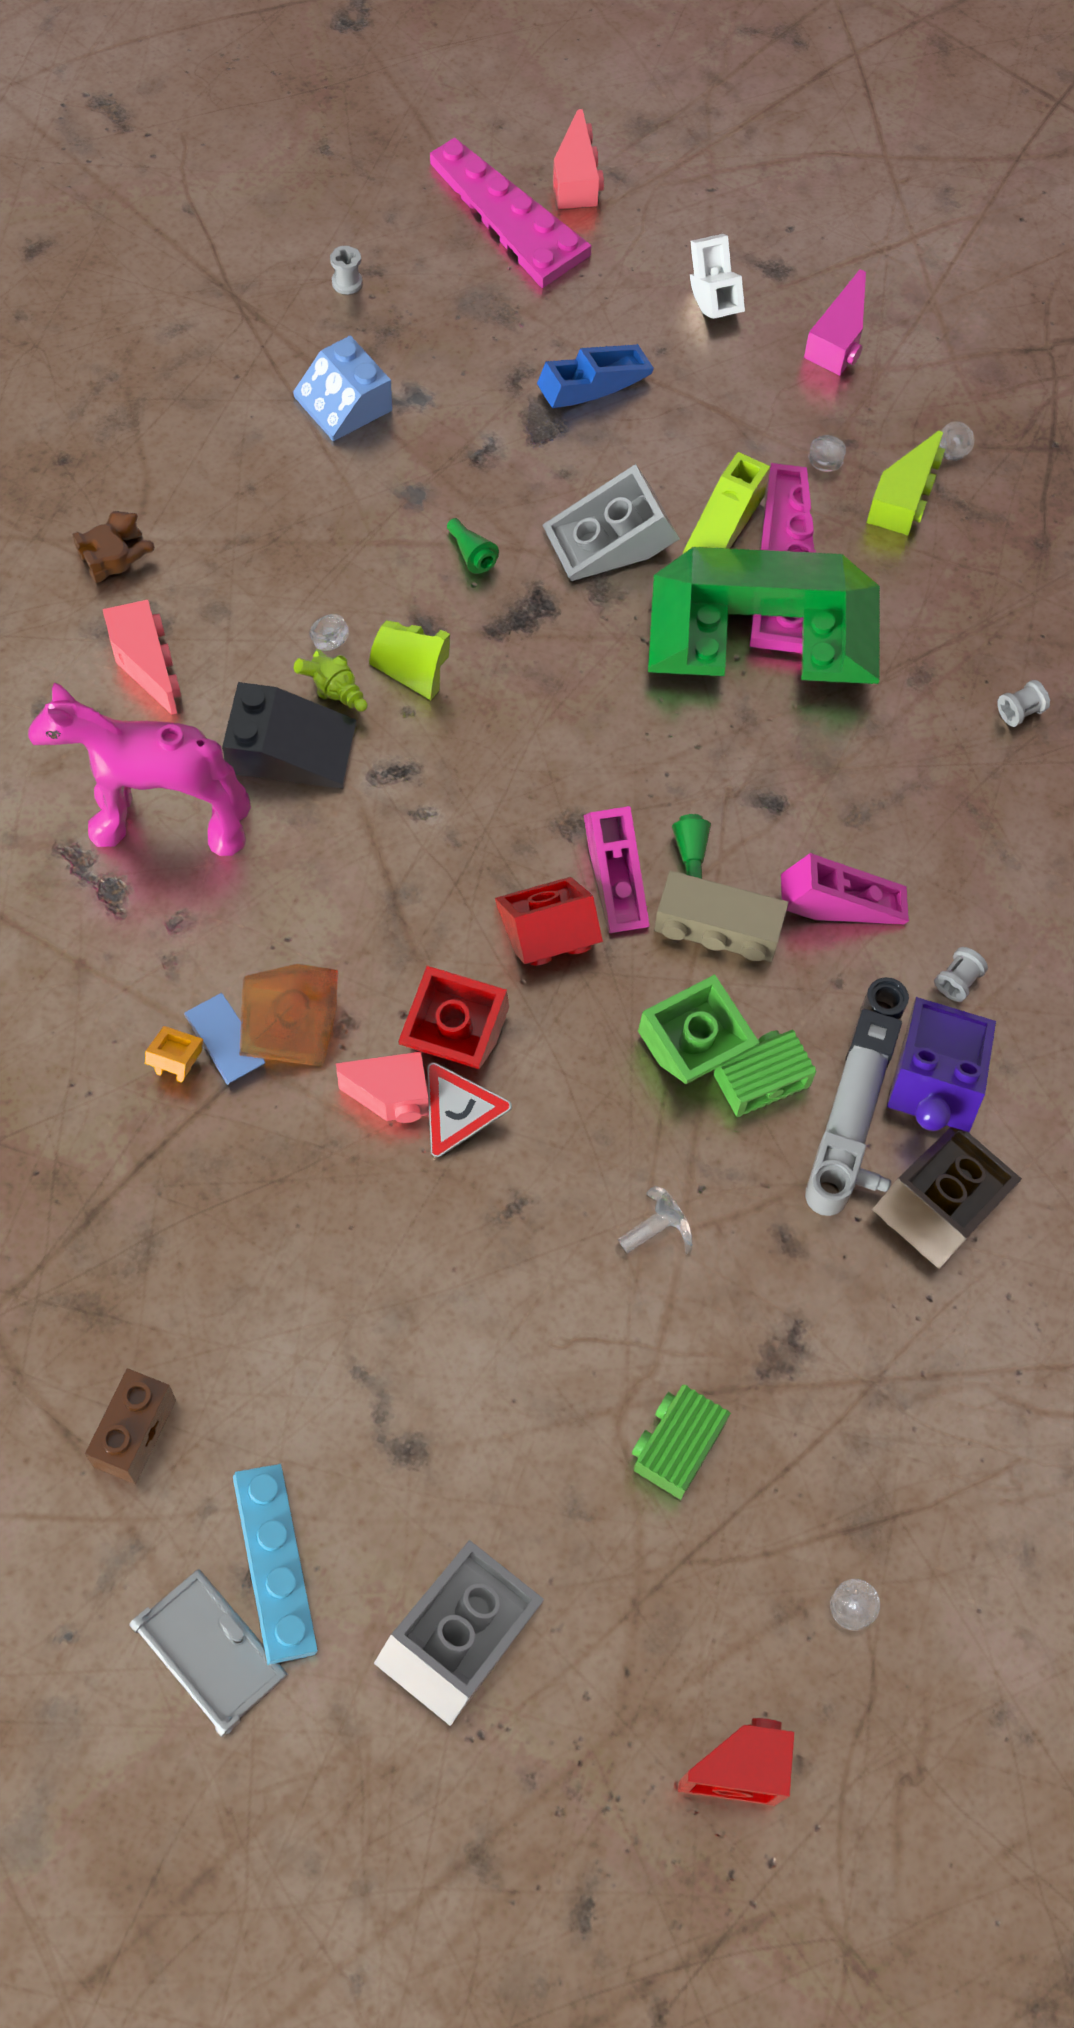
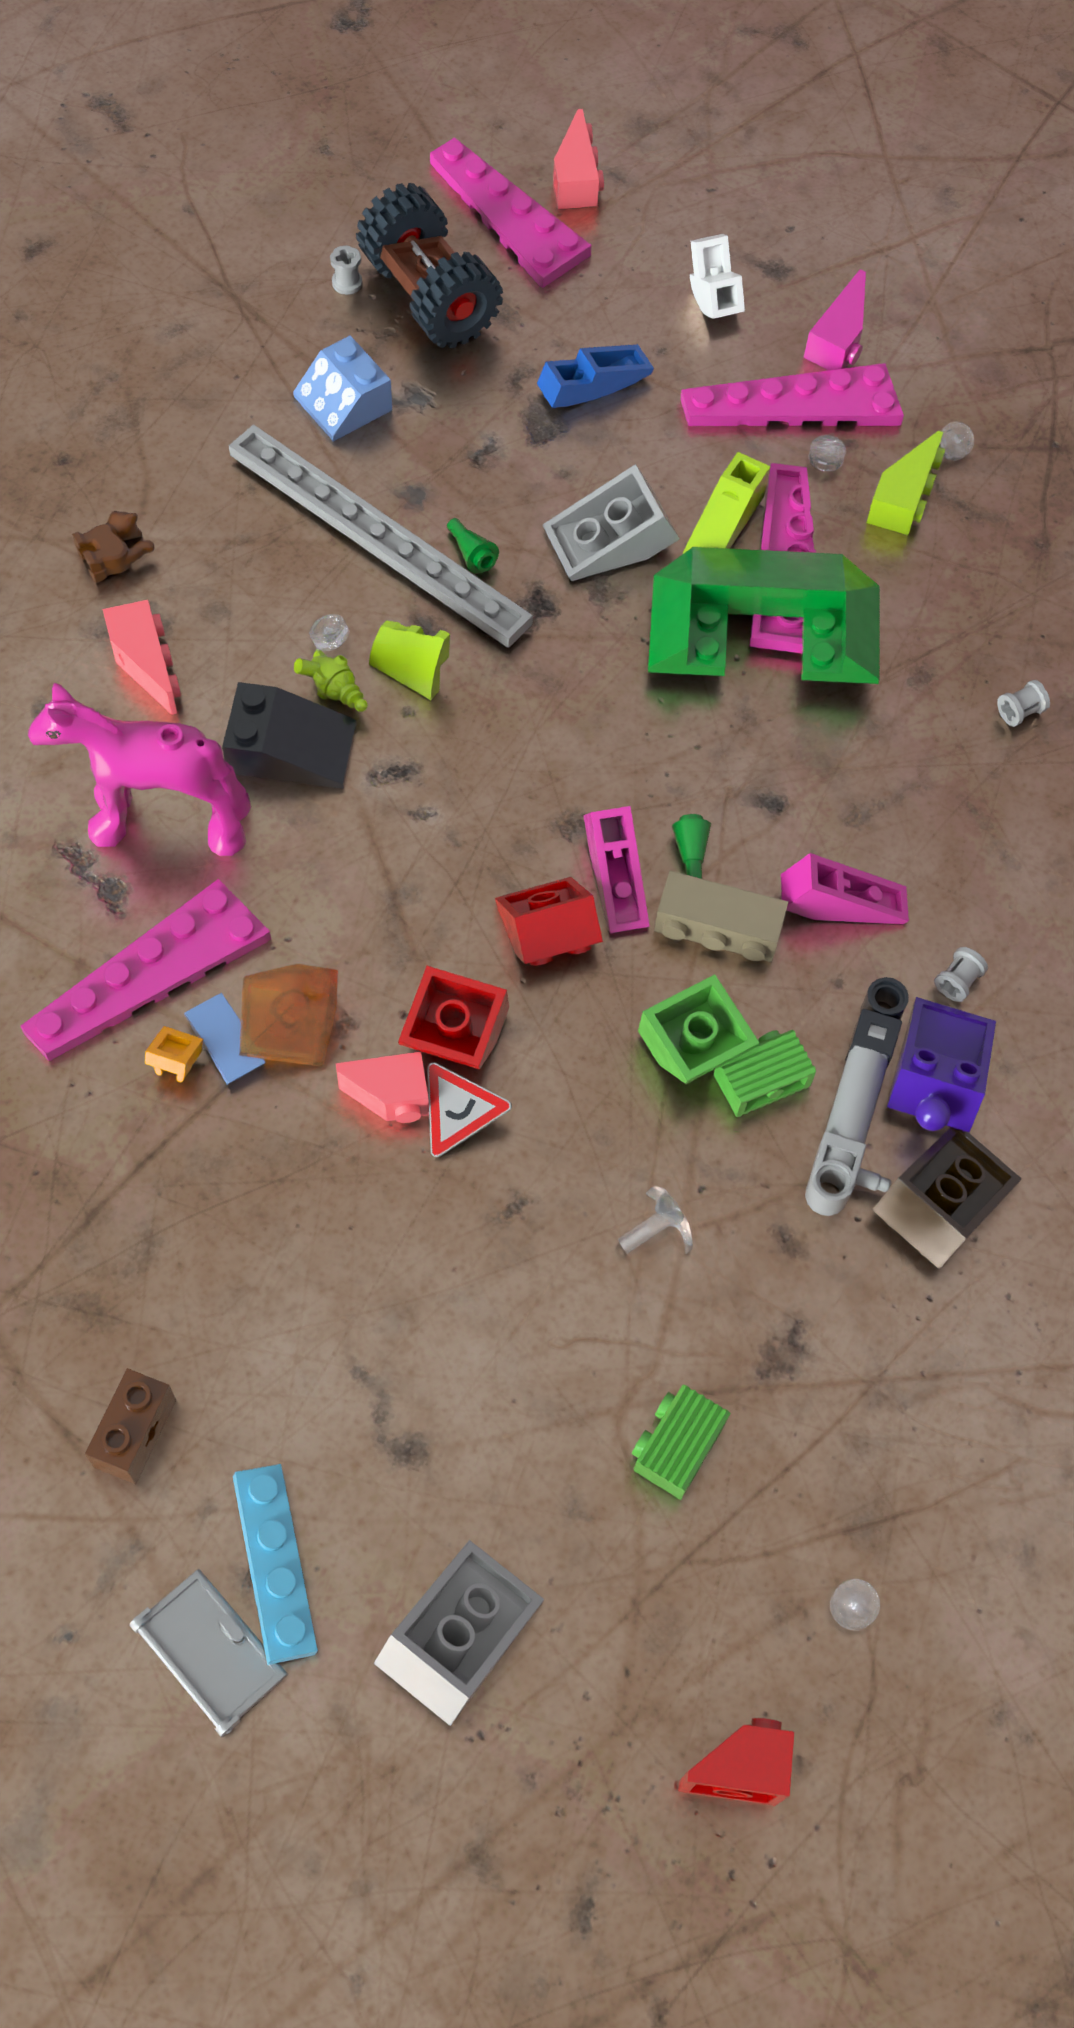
(176, 950): none -> dark pink wing
(381, 536): none -> light grey plate
(449, 291): none -> black plate
(826, 396): none -> dark pink wing

